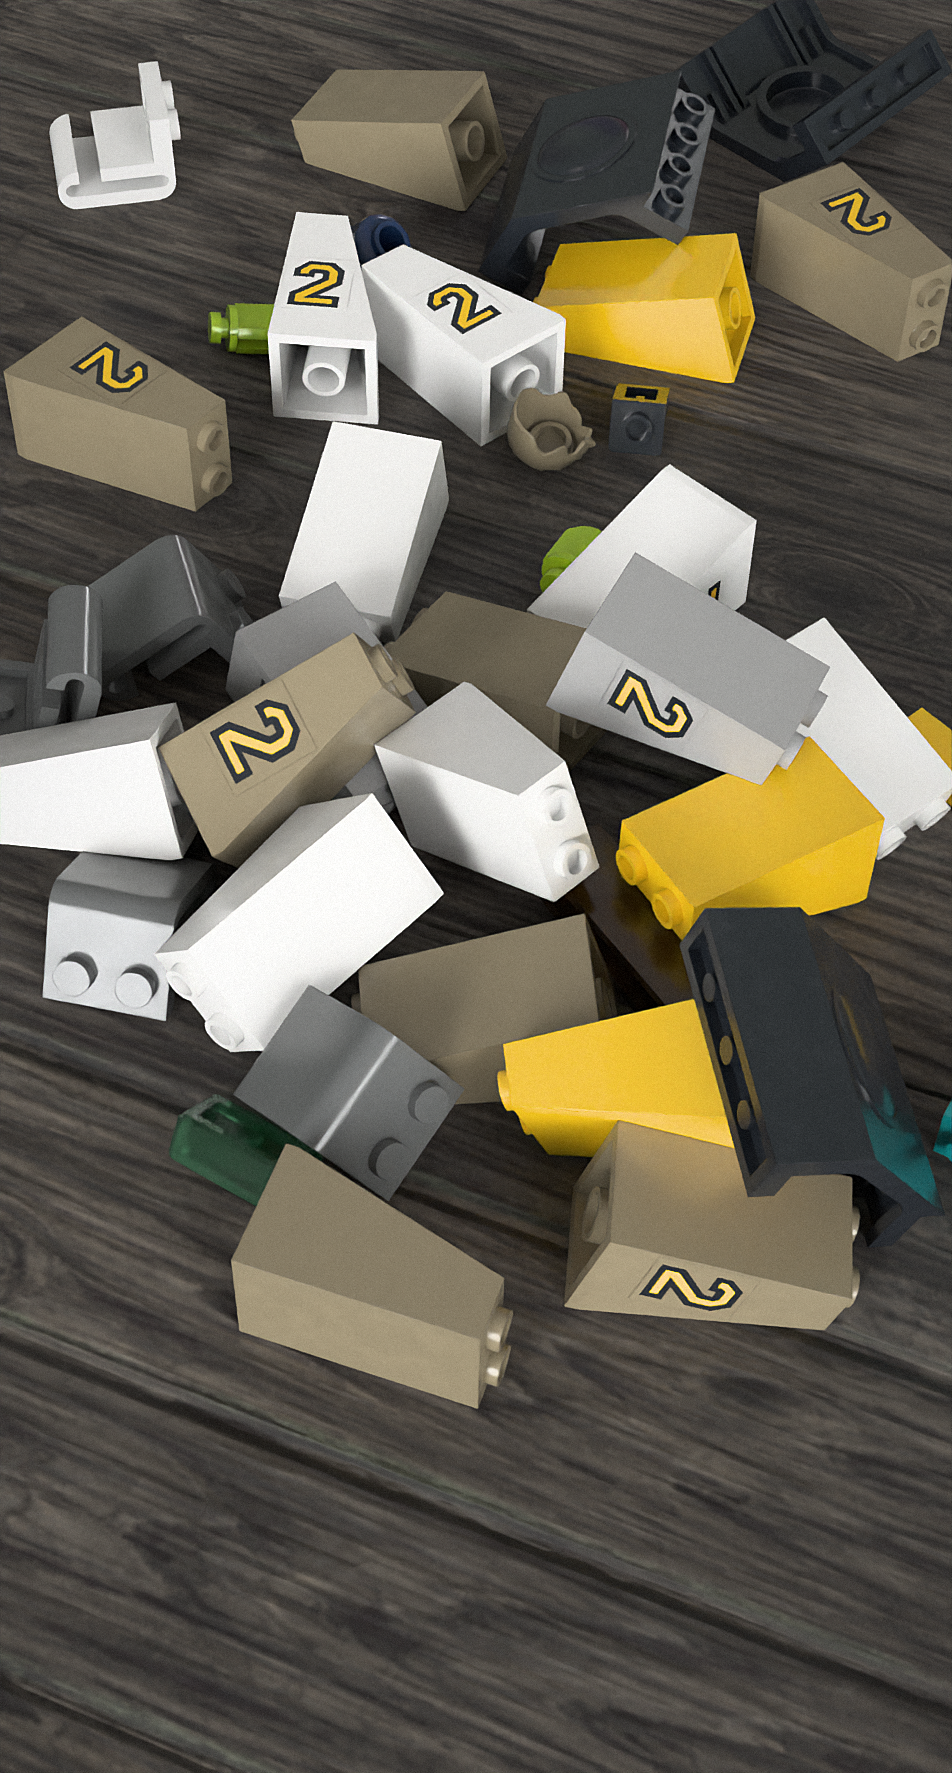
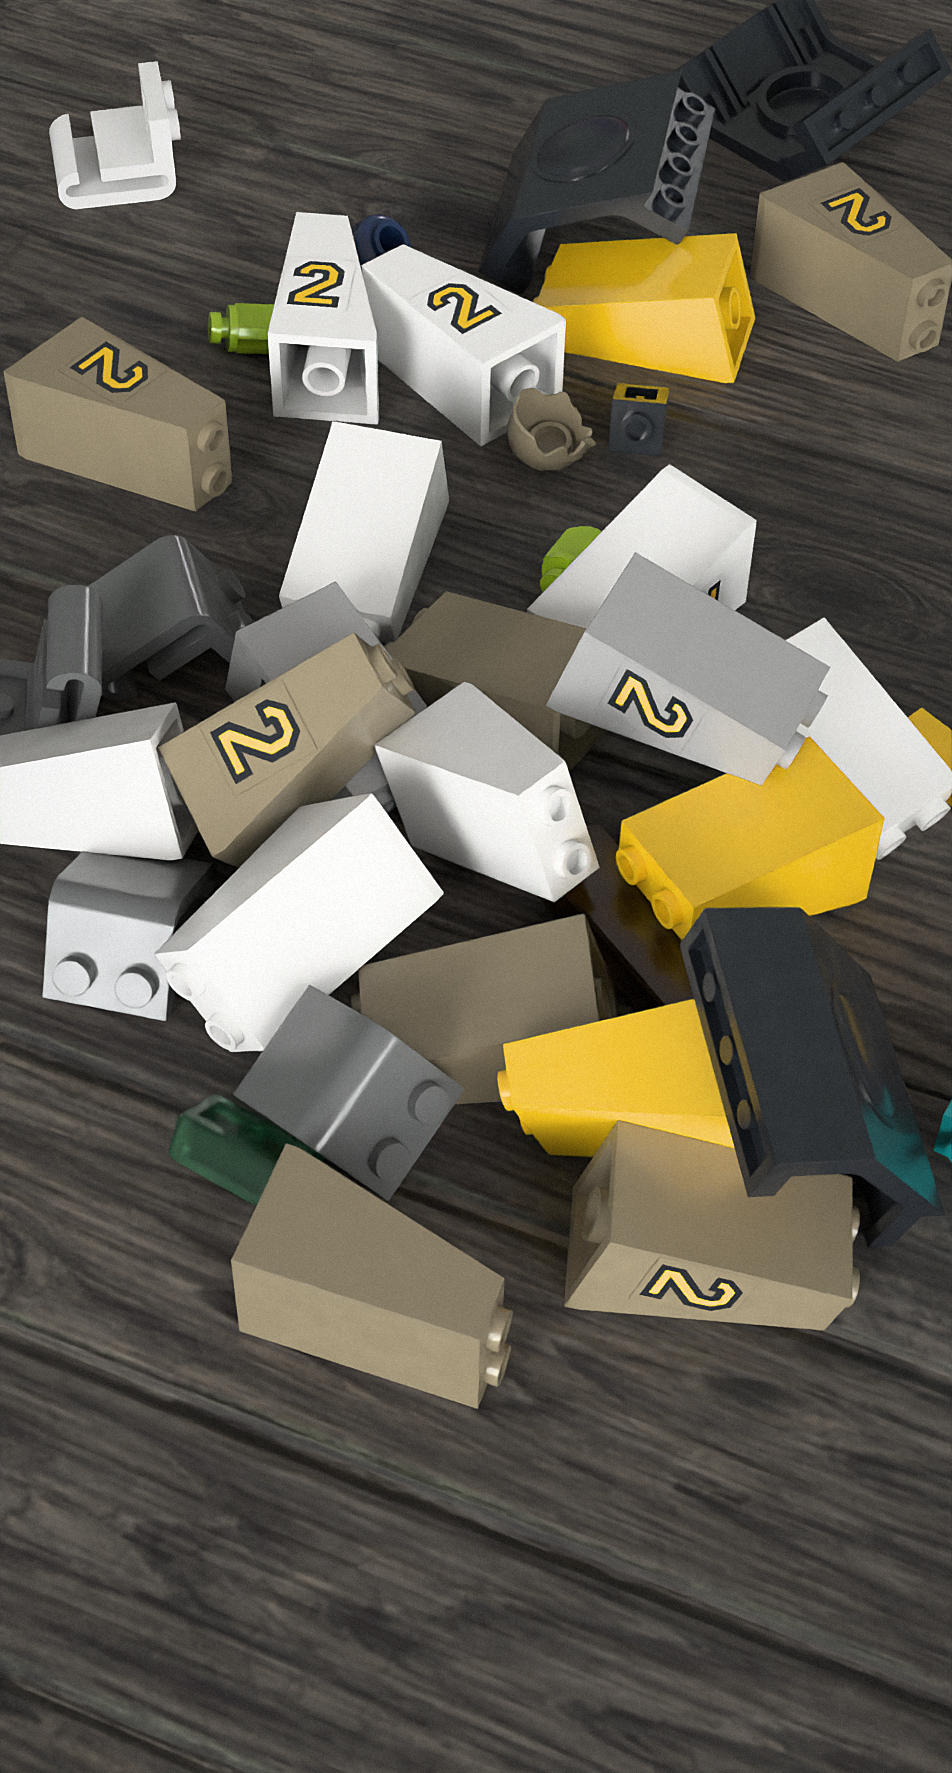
(406, 132): dark tan slope -> none

